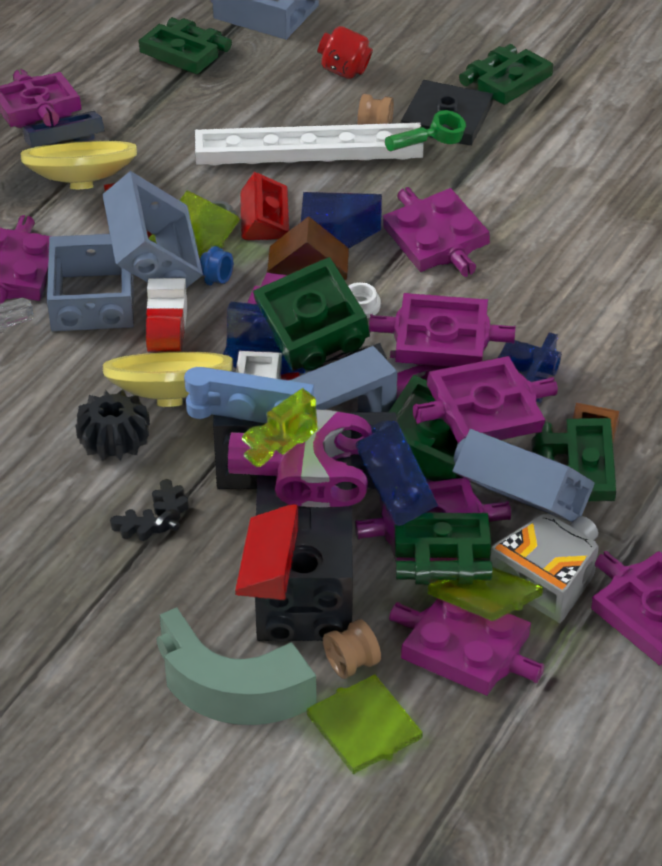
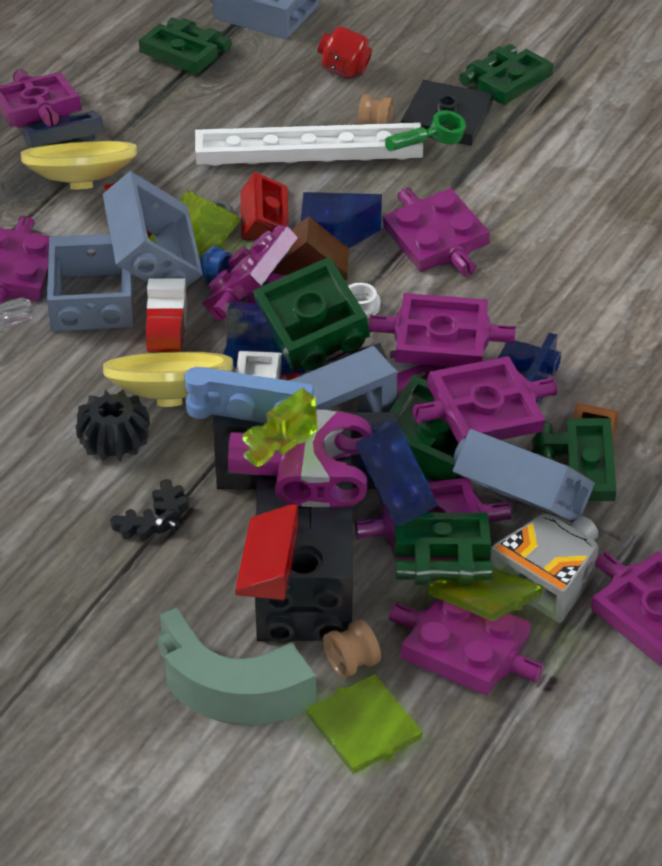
(248, 270): none -> magenta plate

